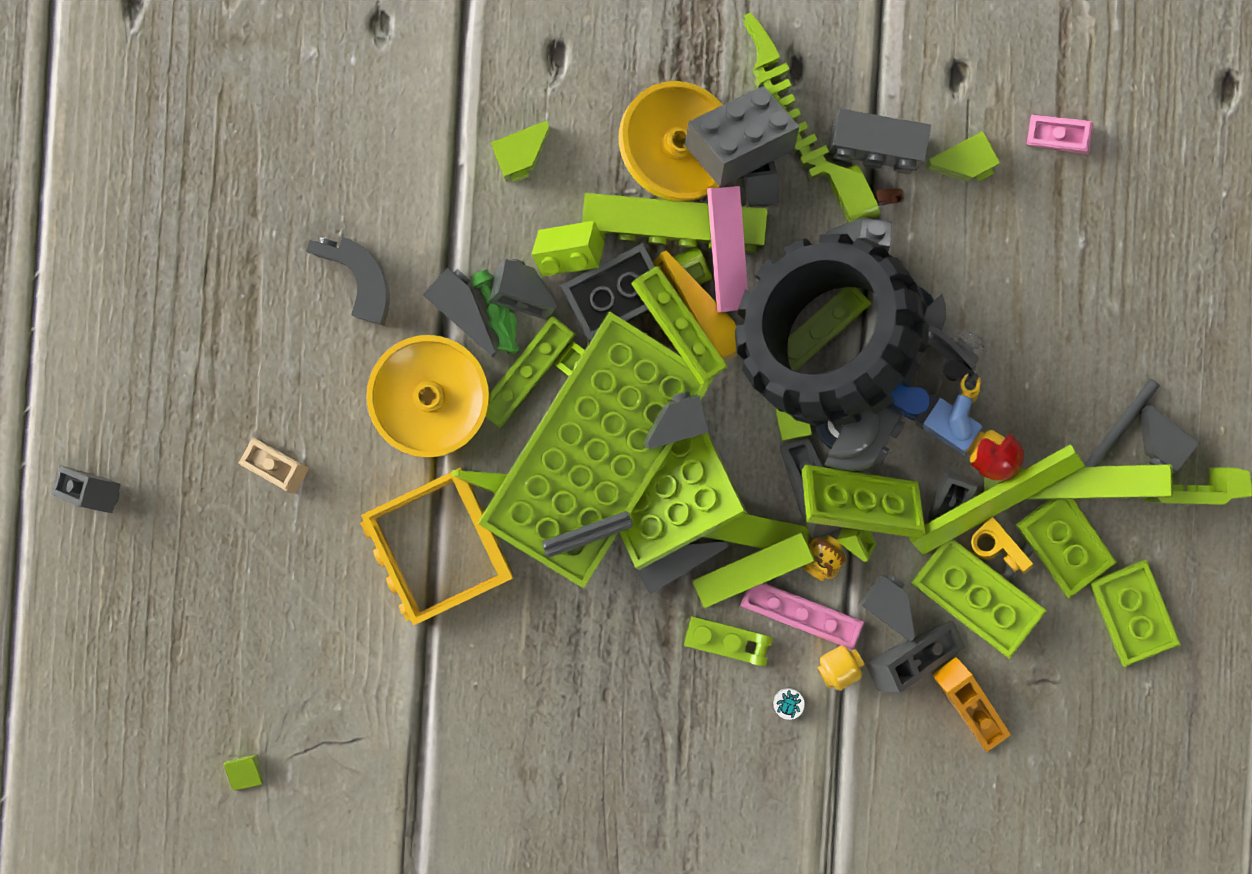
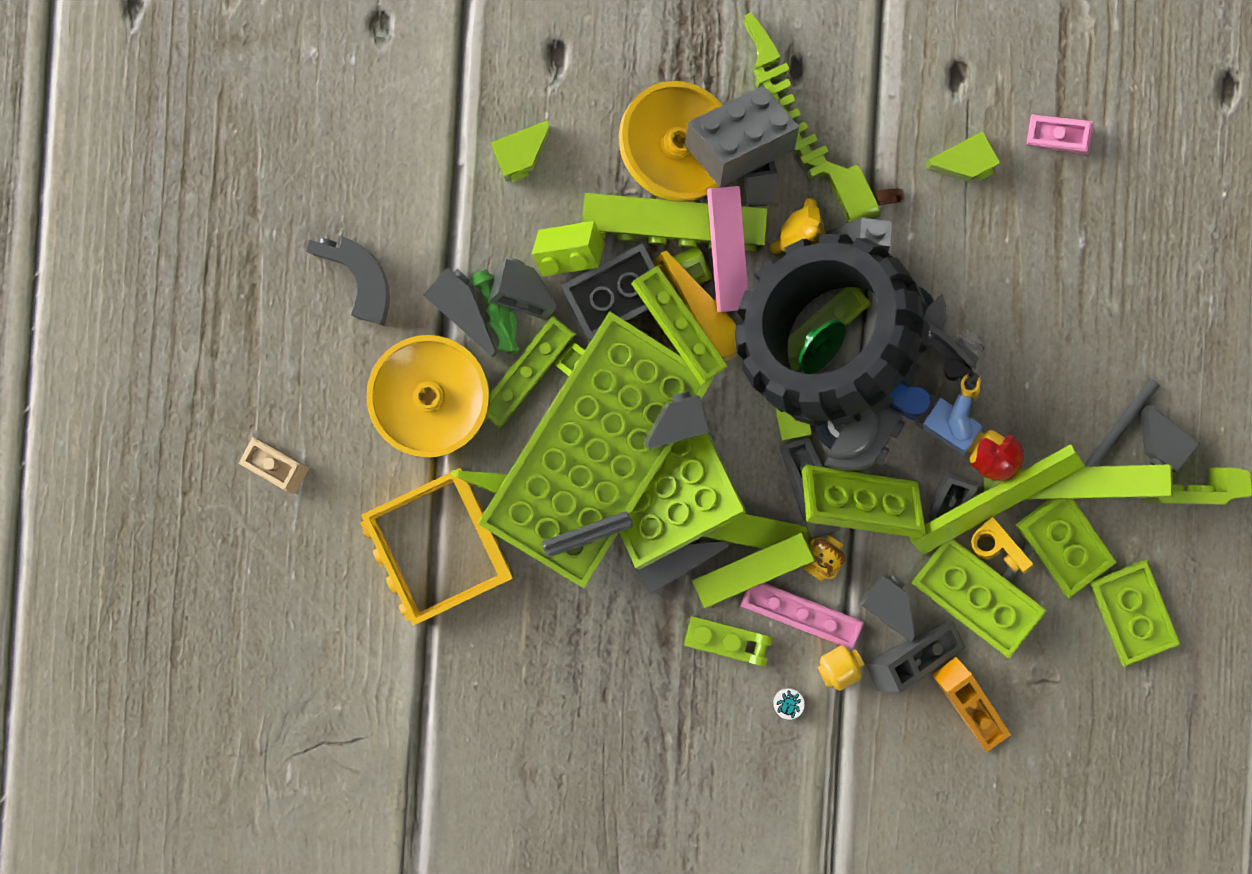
(86, 489): dark grey slope -> none
(243, 772): lime slope -> none
(800, 225): none -> yellow rock
(821, 346): none -> green dish
(858, 542): lime slope -> none
(878, 141): dark grey brick -> none

